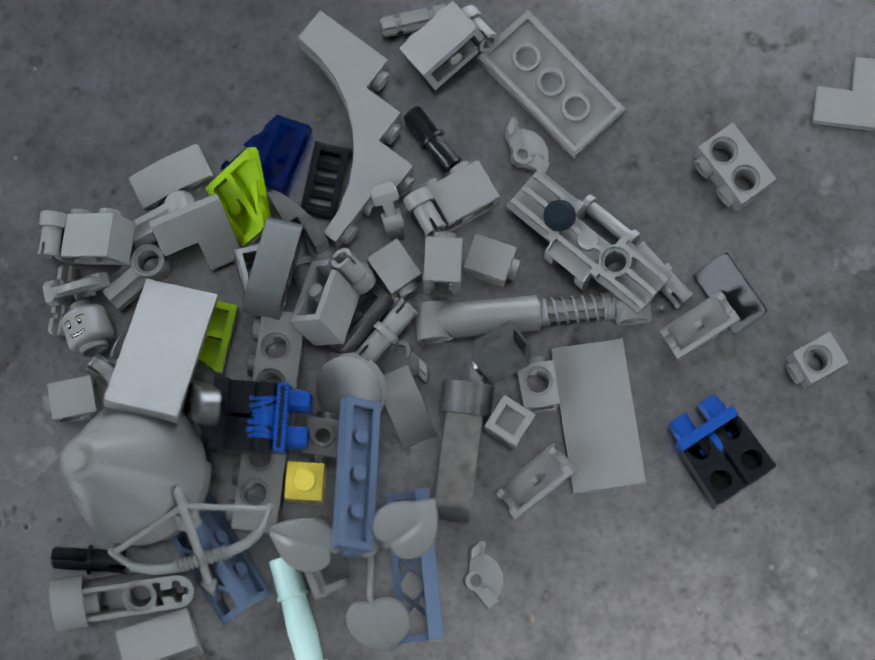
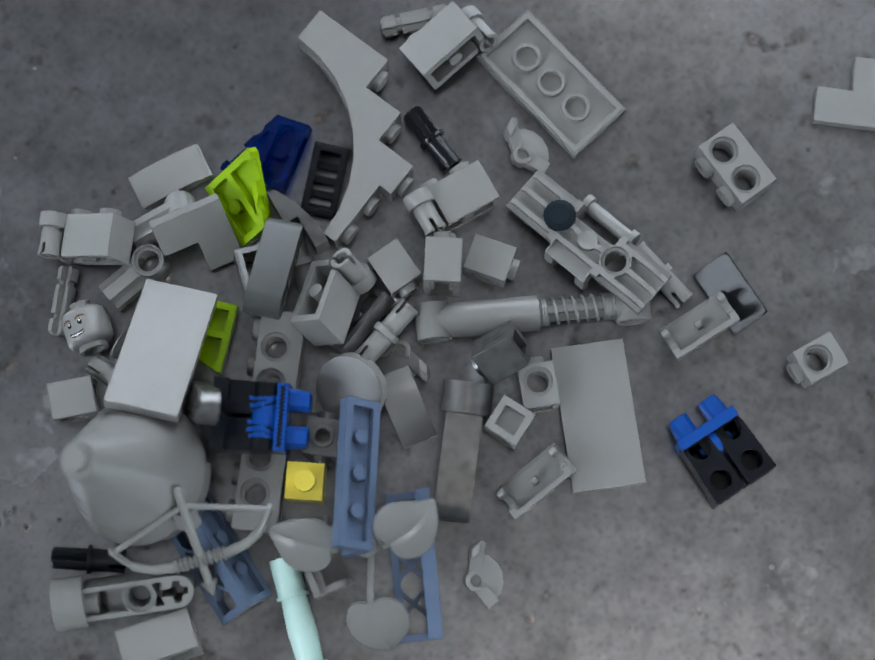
(80, 288): light grey piece -> none
(384, 195): light grey piece -> none

